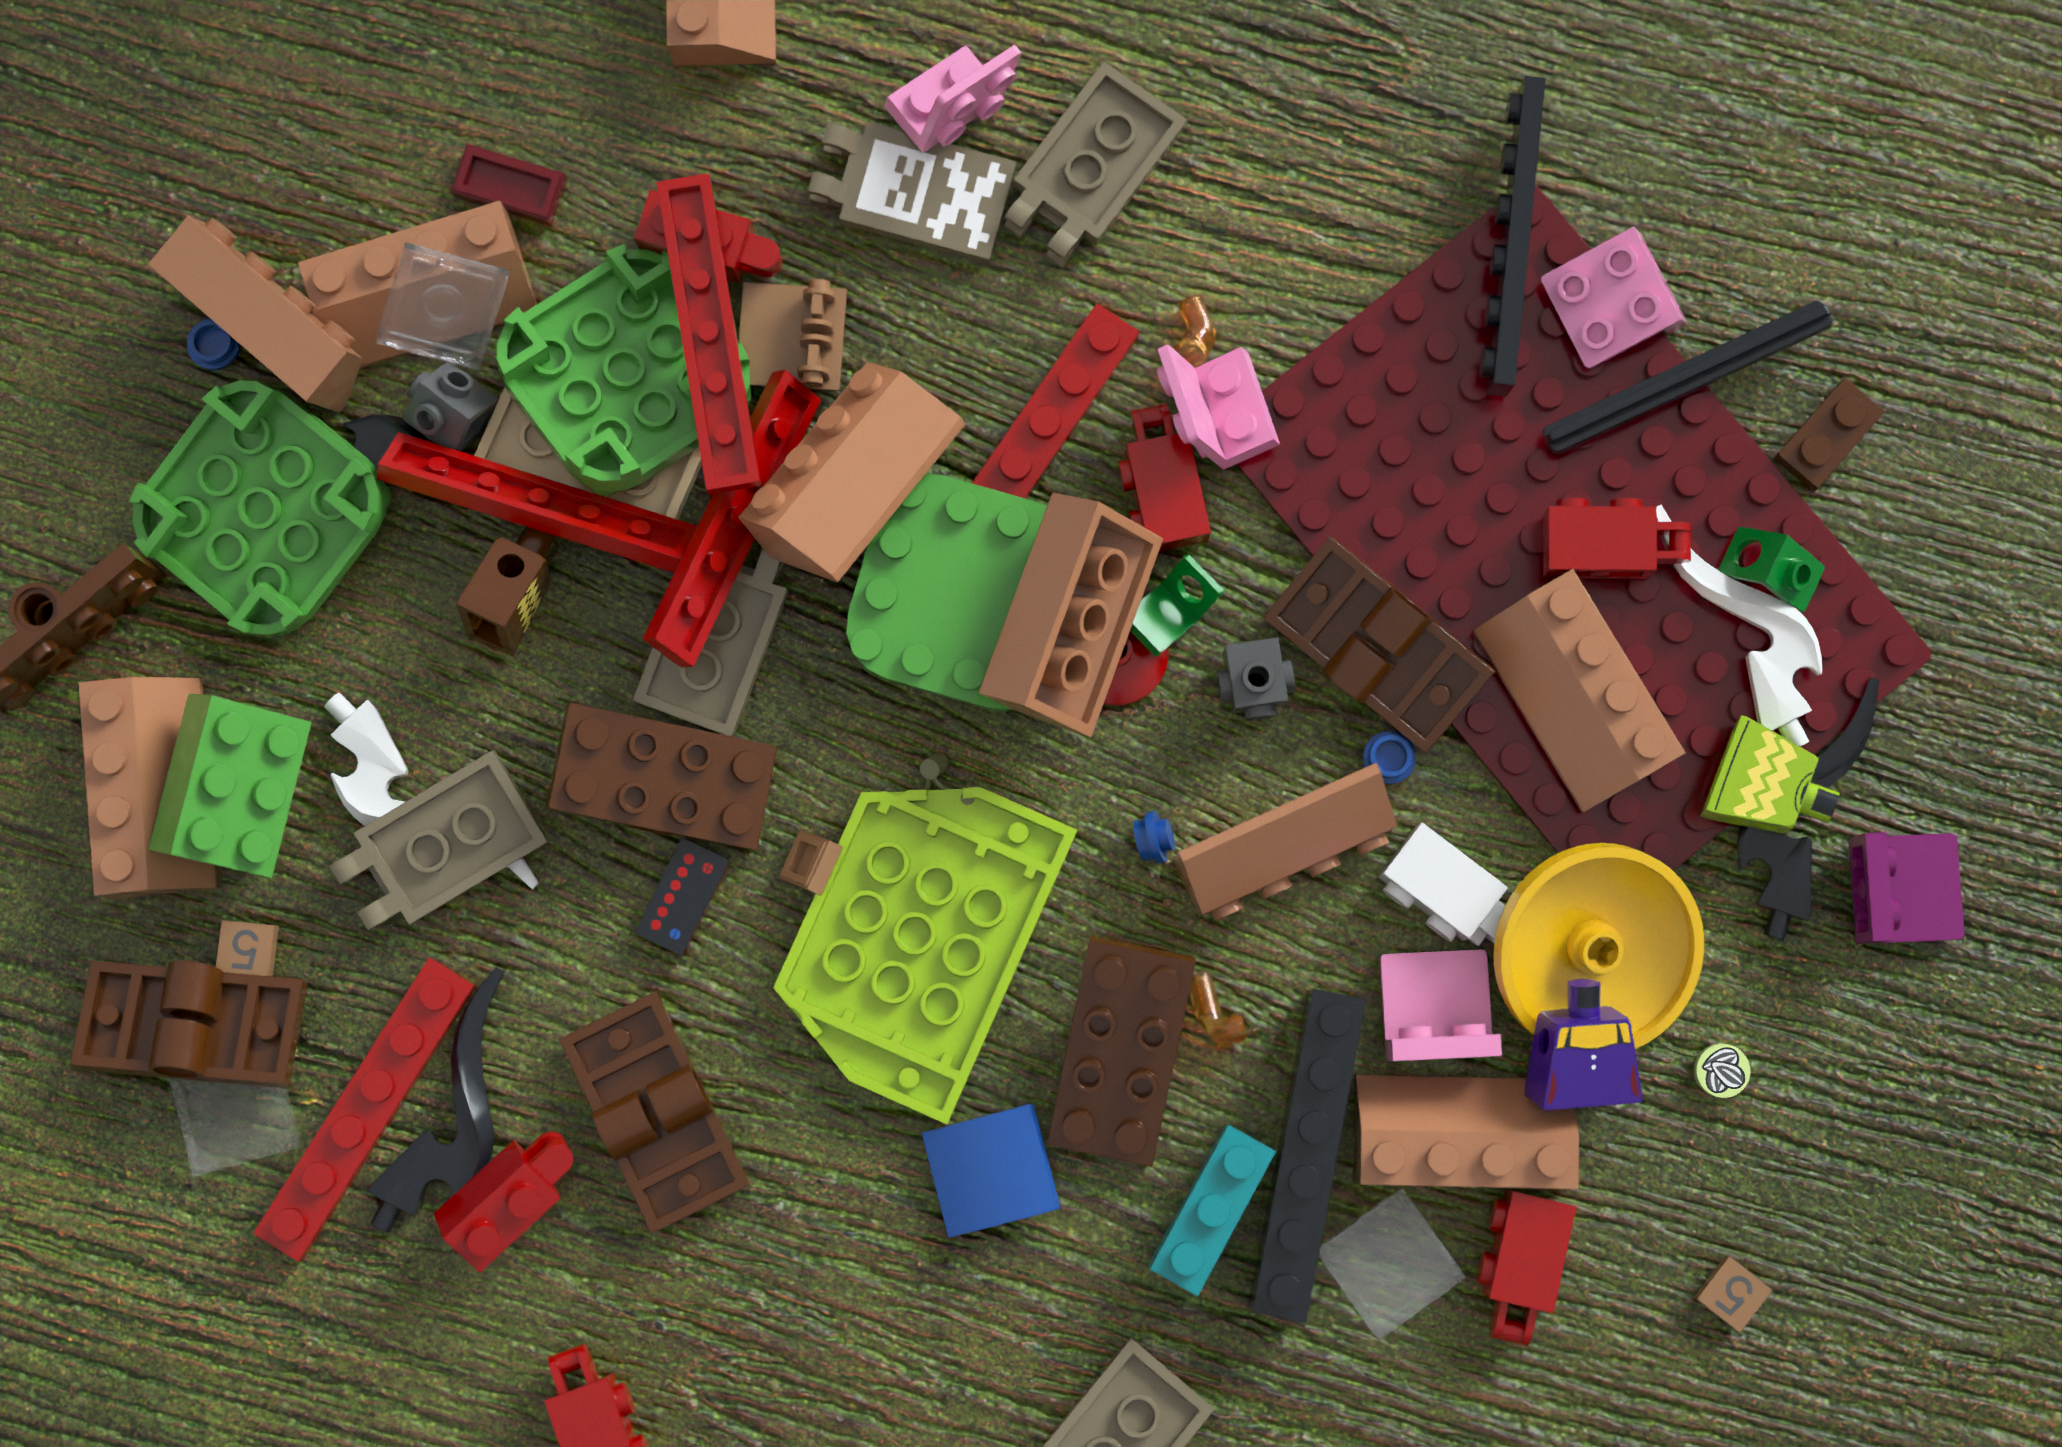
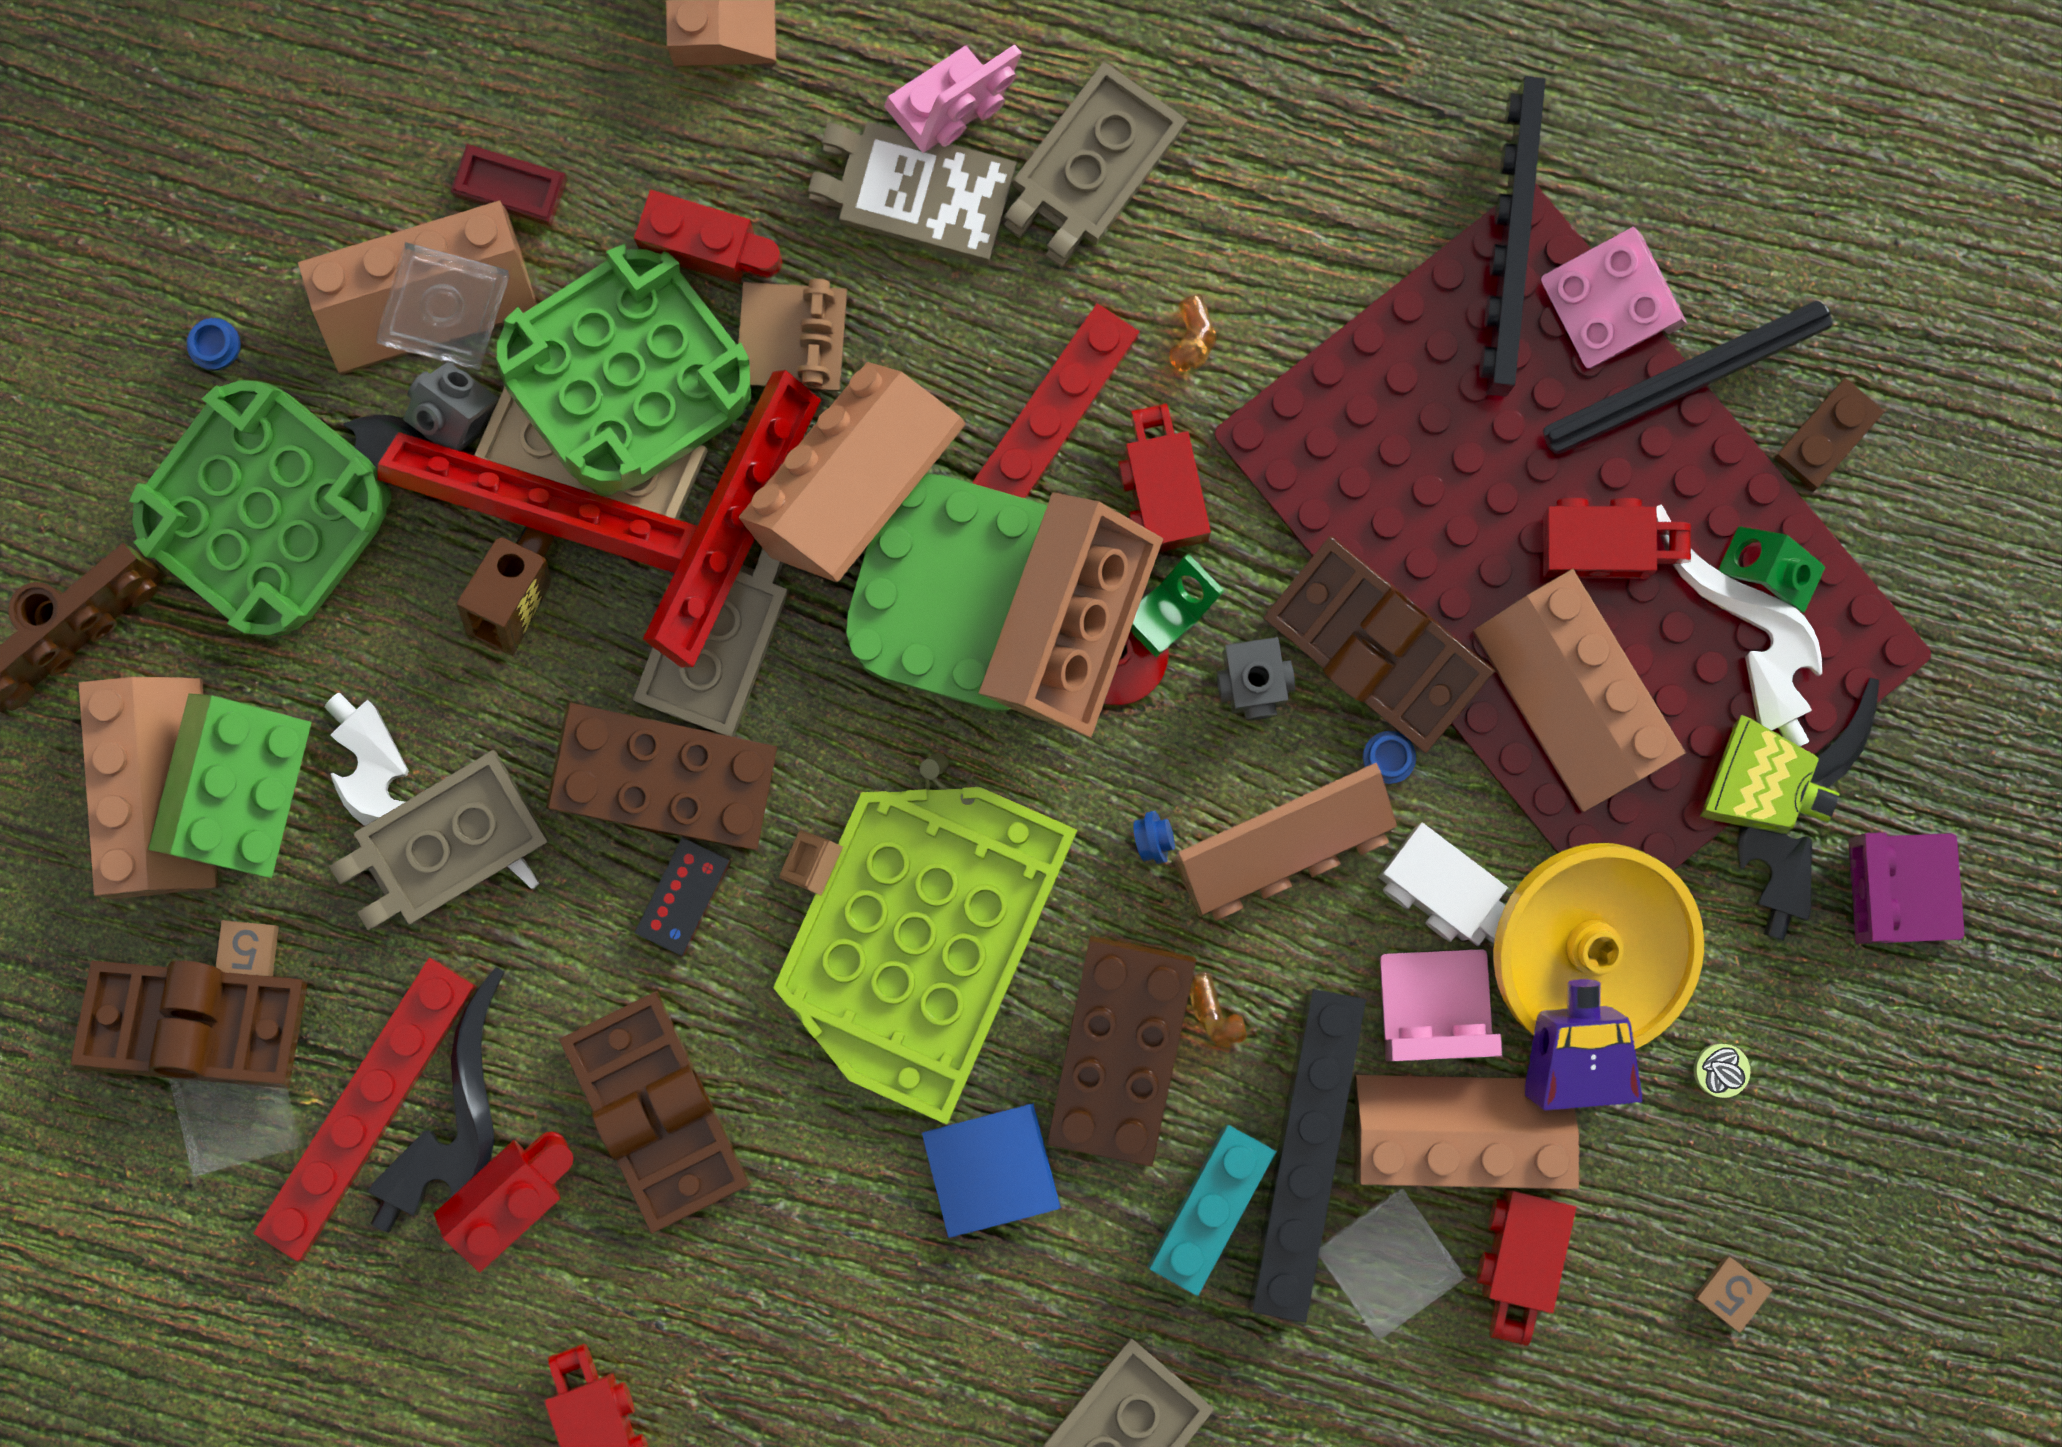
(259, 313): nougat slope -> none
(708, 334): red plate -> none
(1218, 406): bright pink bracket -> none

